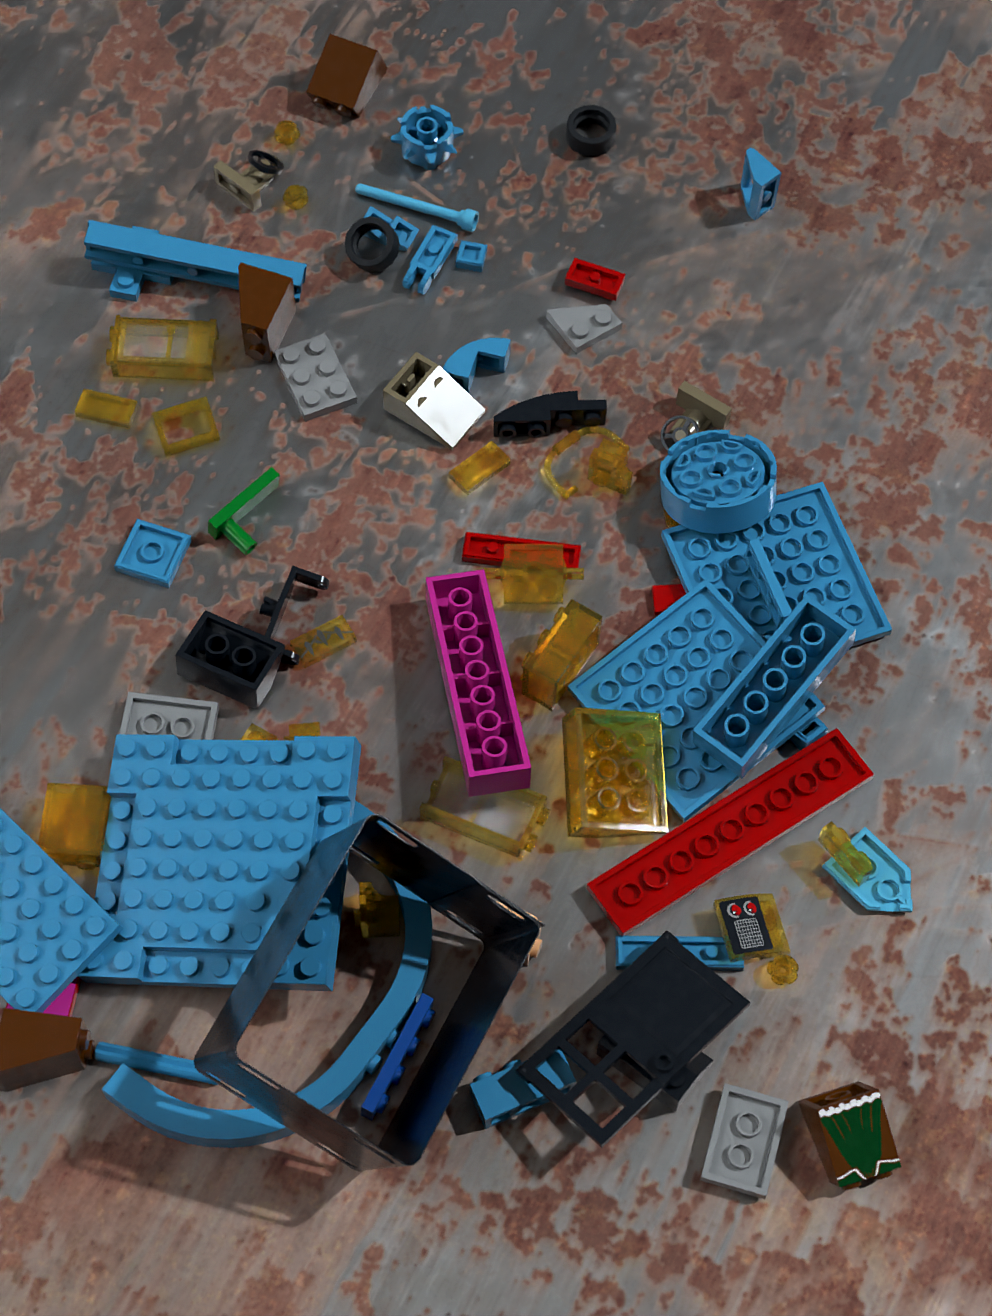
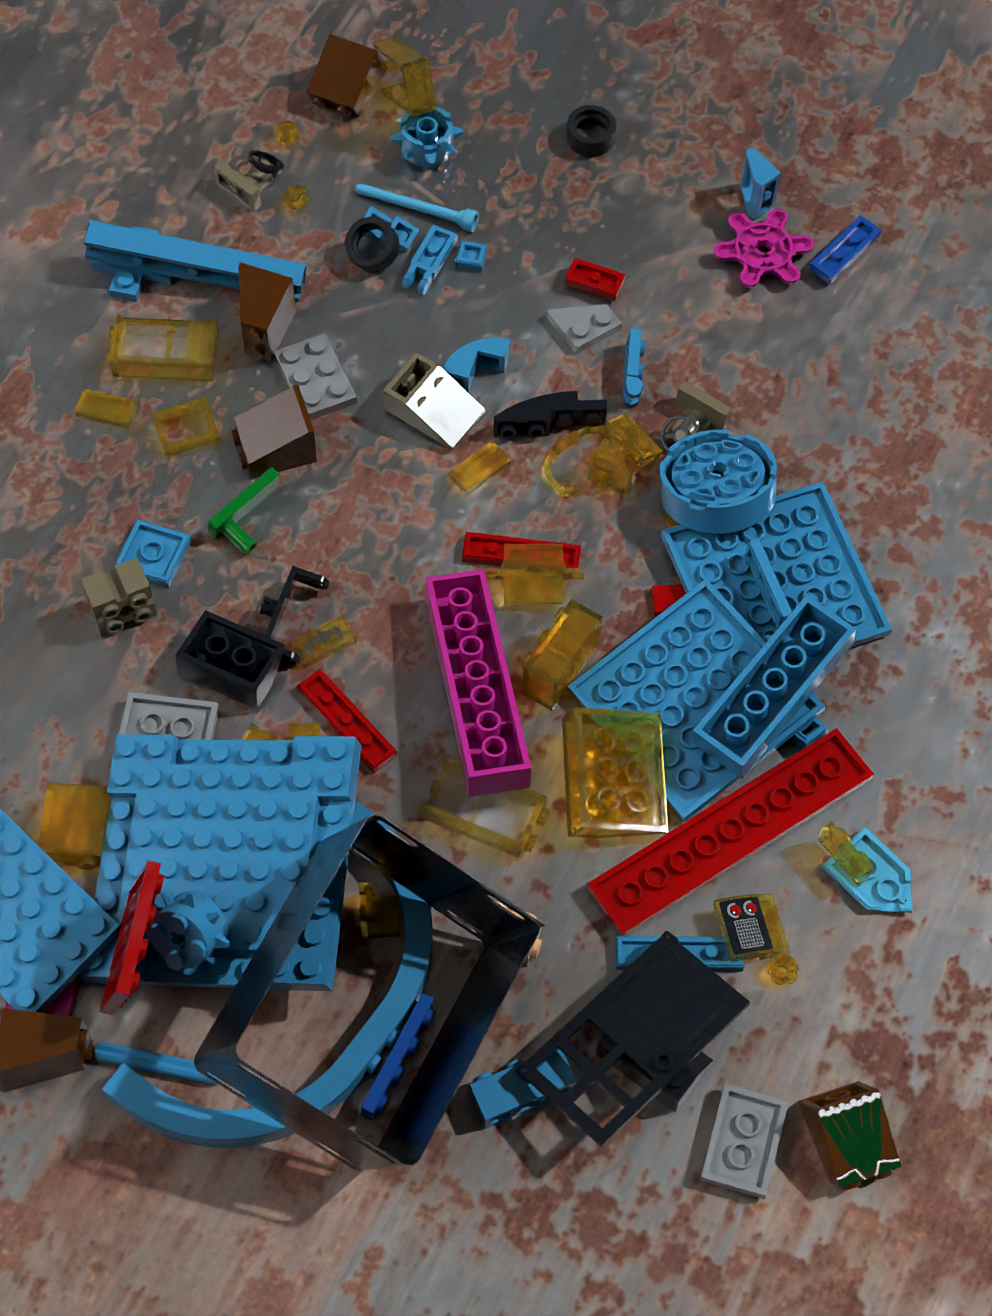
(119, 596): none -> dark tan brick
(130, 944): none -> red plate
(187, 930): none -> dark azure brick
(275, 434): none -> slope
(346, 719): none -> red tile
(415, 88): none -> clear yellow door
(630, 435): none -> clear yellow plate
(633, 369): none -> dark azure hinge
(767, 234): none -> dark pink plate
(845, 249): none -> blue plate

